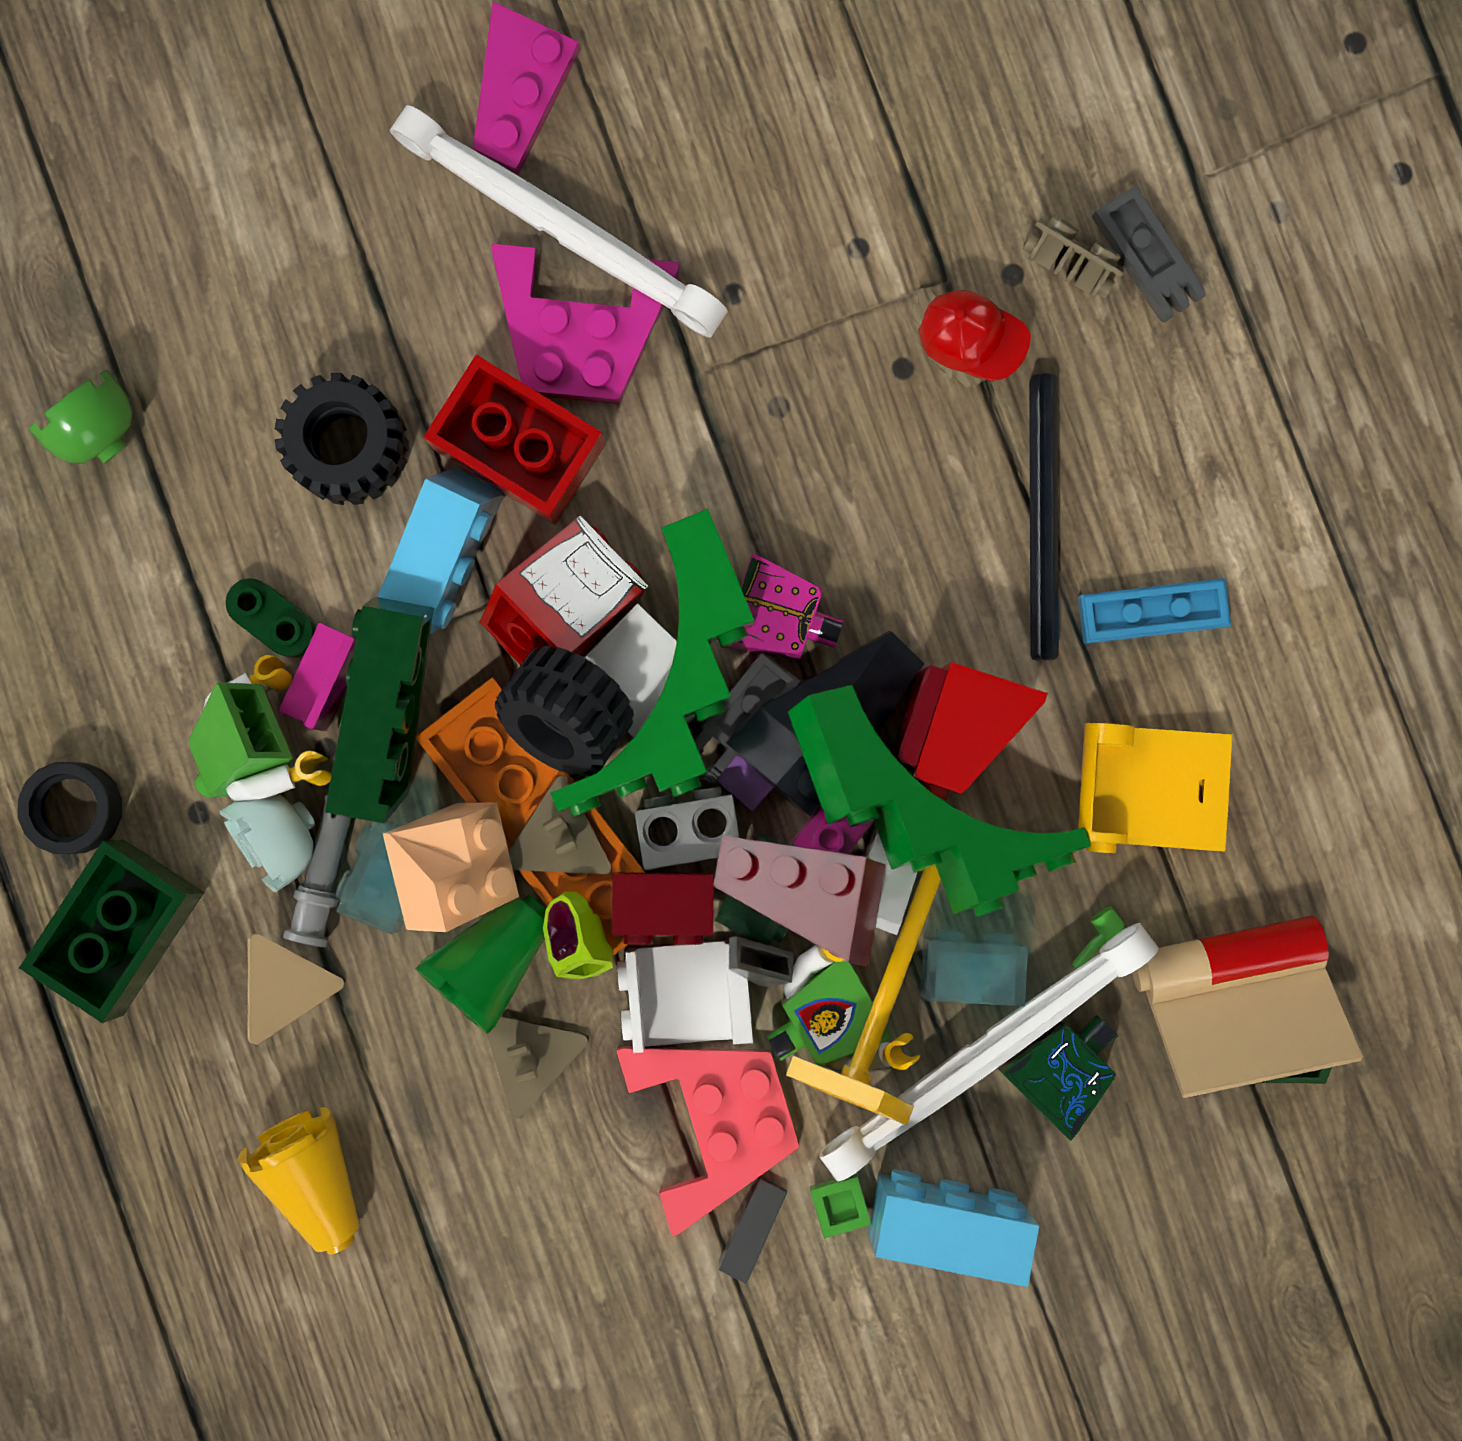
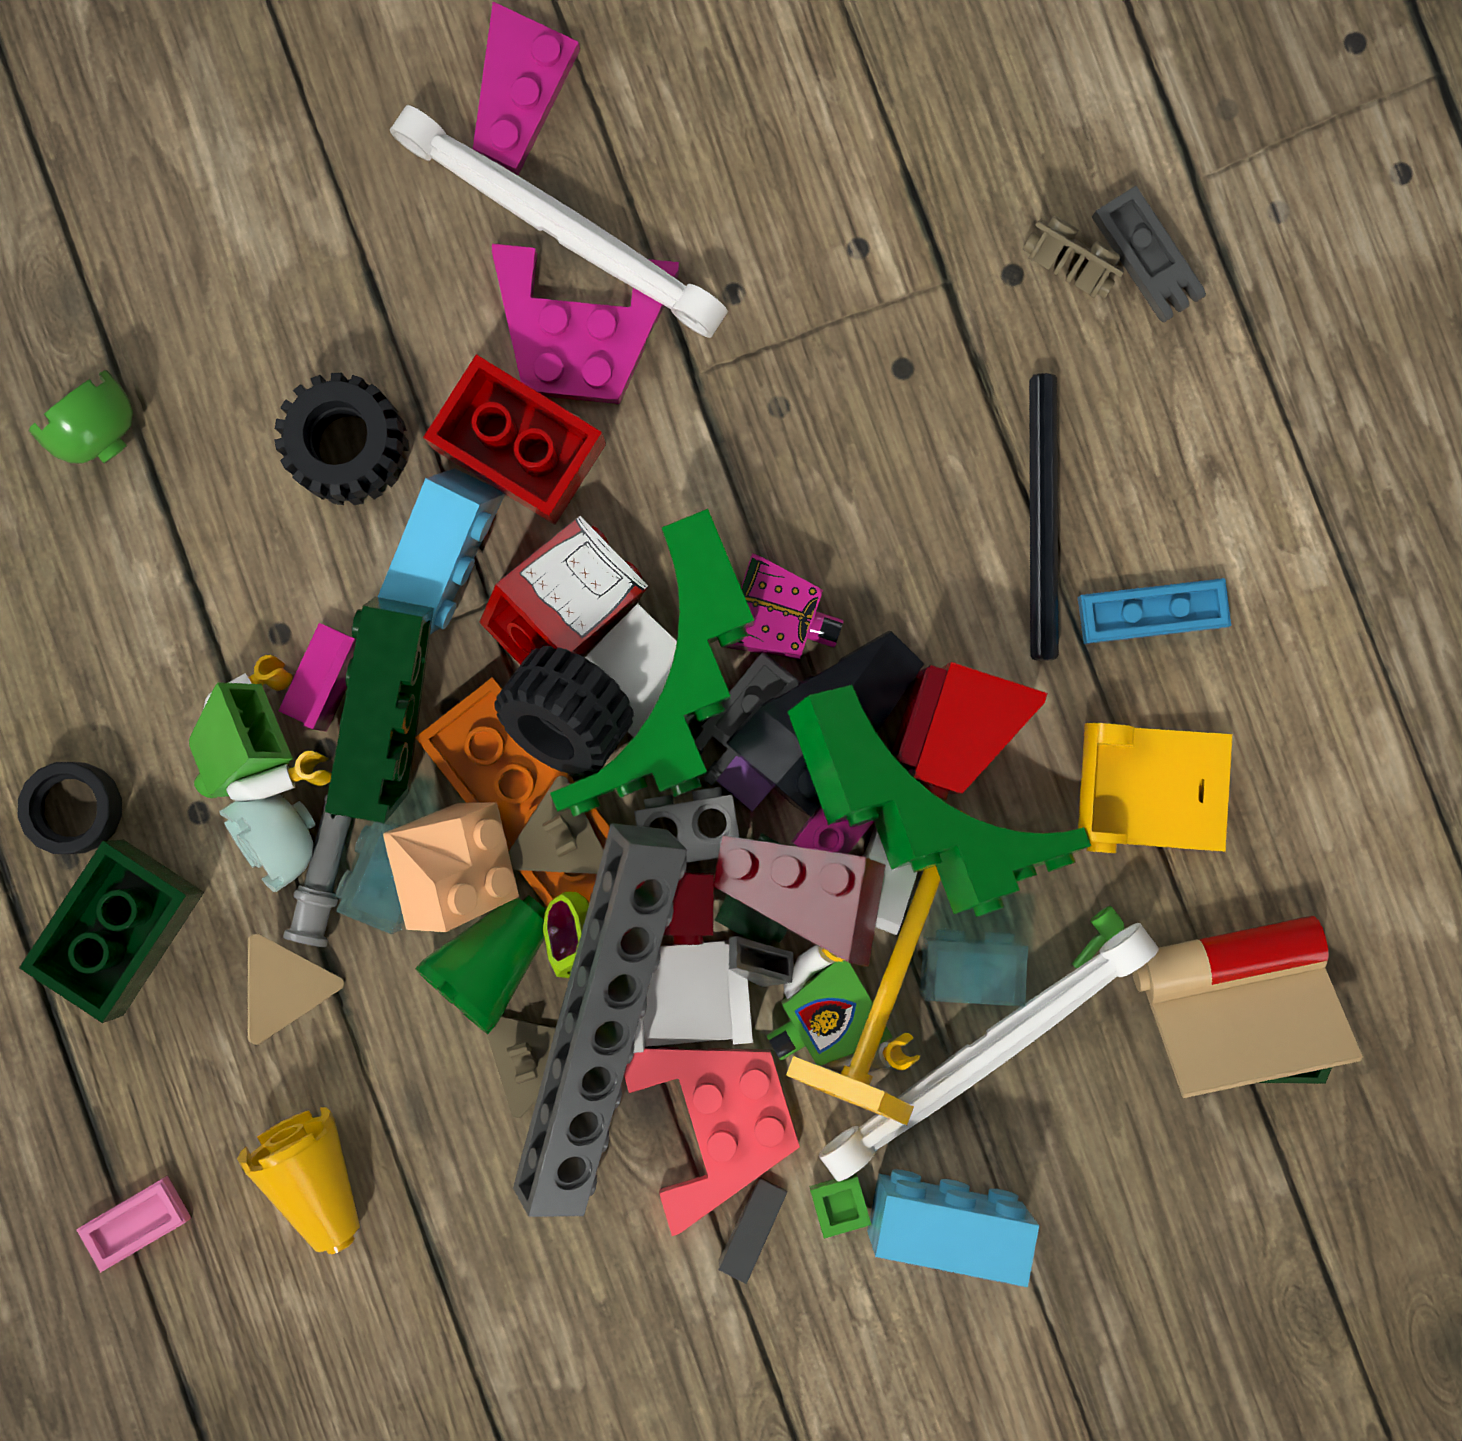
(134, 1224): none -> bright pink tile
(269, 617): dark green plate -> none
(589, 1059): none -> dark grey brick
(970, 336): red hair -> none
(1064, 1073): dark green torso -> none

